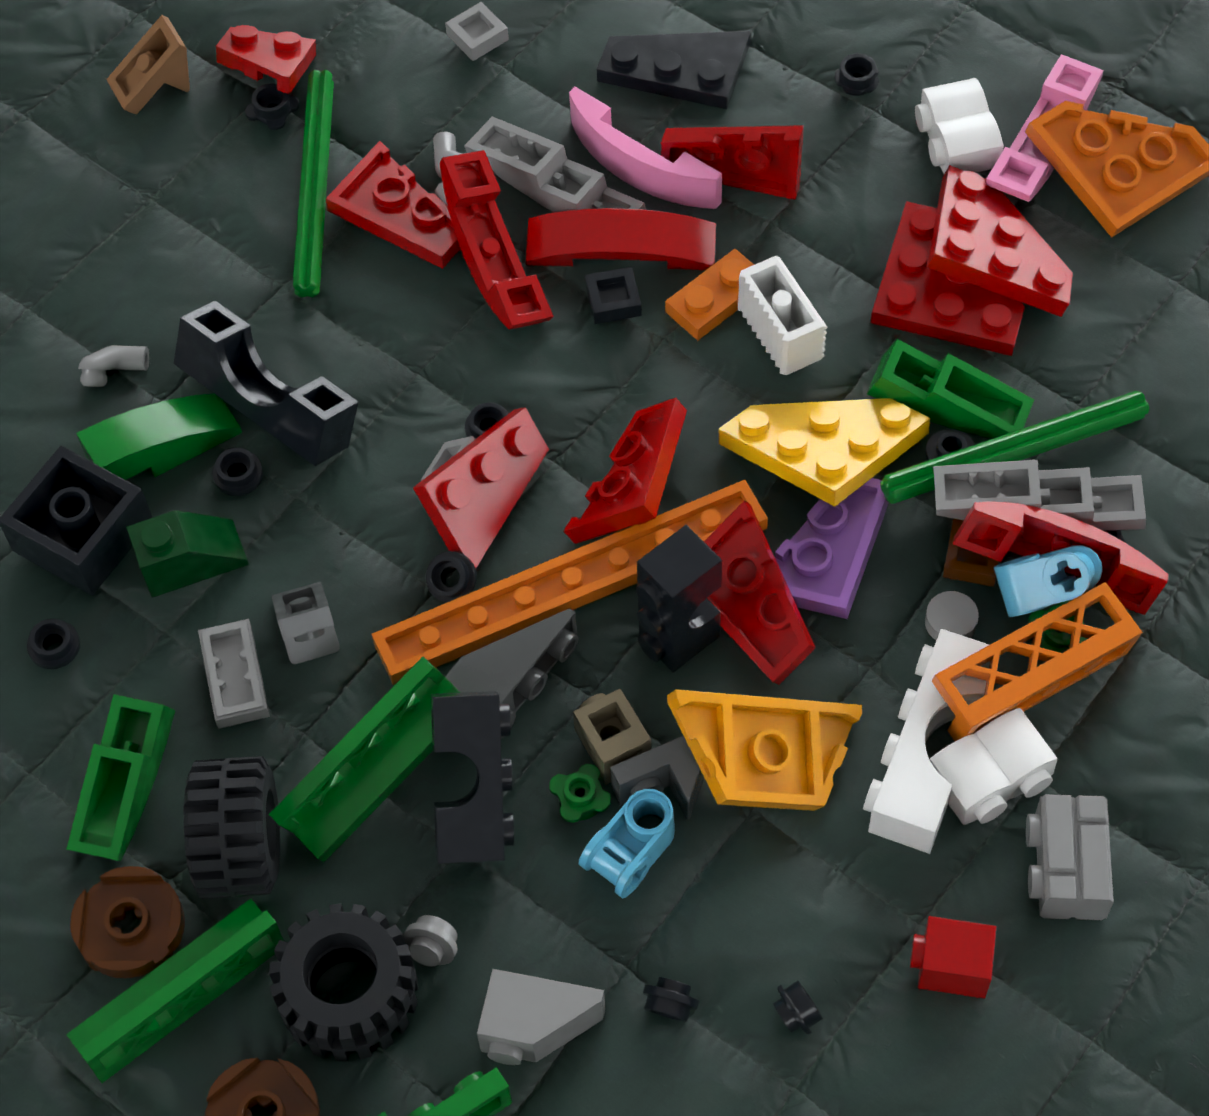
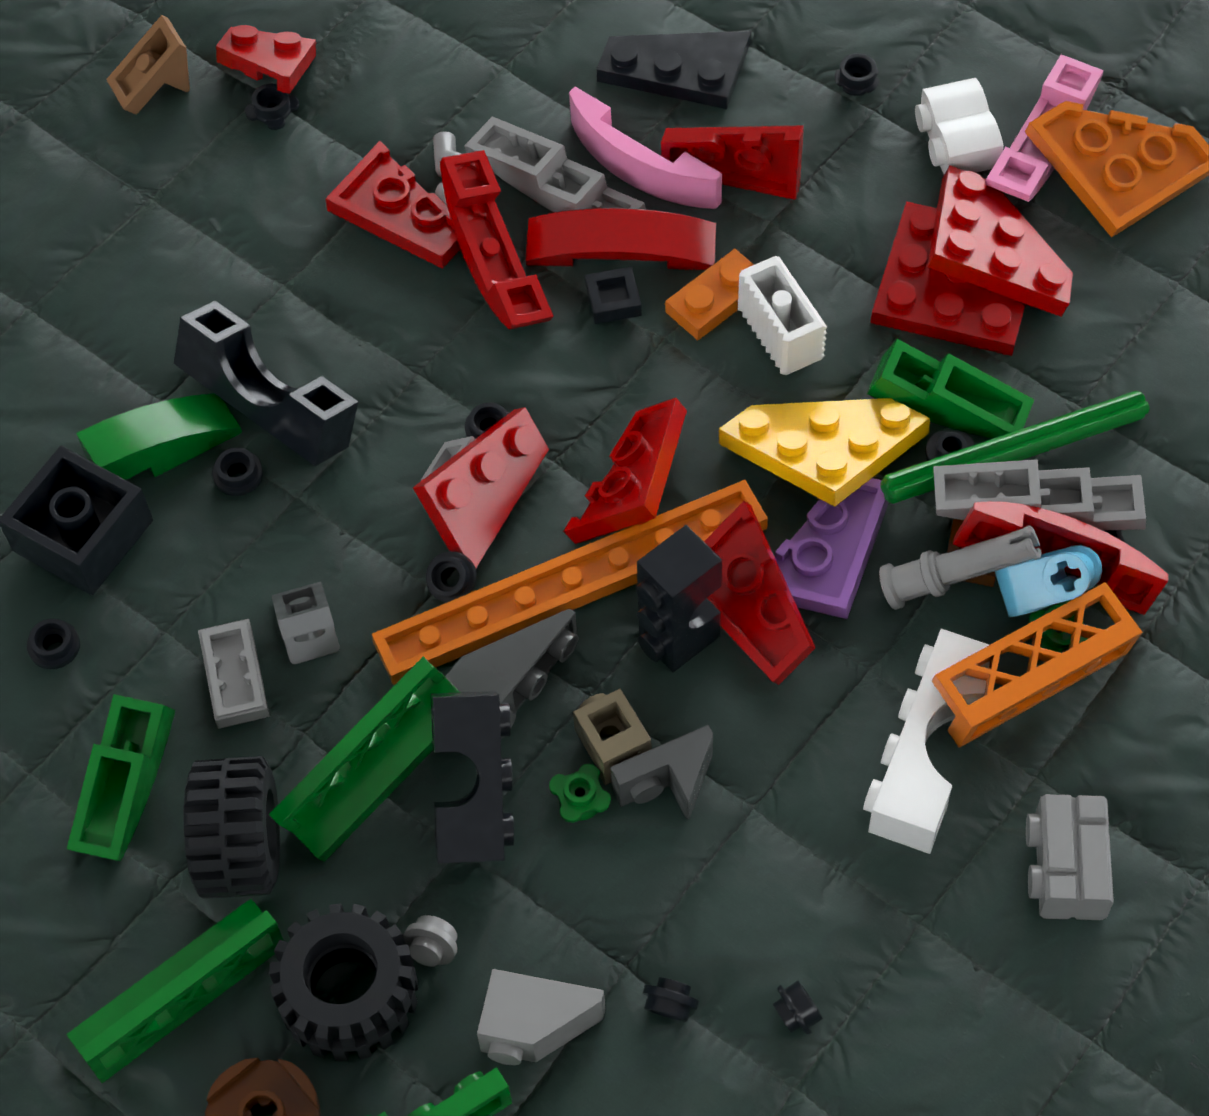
(112, 358): light grey arm -> none
(146, 946): reddish brown plate -> none
(185, 549): dark green slope -> none
(313, 184): green axle -> none
(477, 31): light grey plate -> none
(626, 851): medium azure piece -> none
(765, 747): light orange wing -> none
(936, 572): none -> light grey pin
(953, 613): light grey tile -> none
(954, 956): red brick -> none
(995, 766): white brick -> none

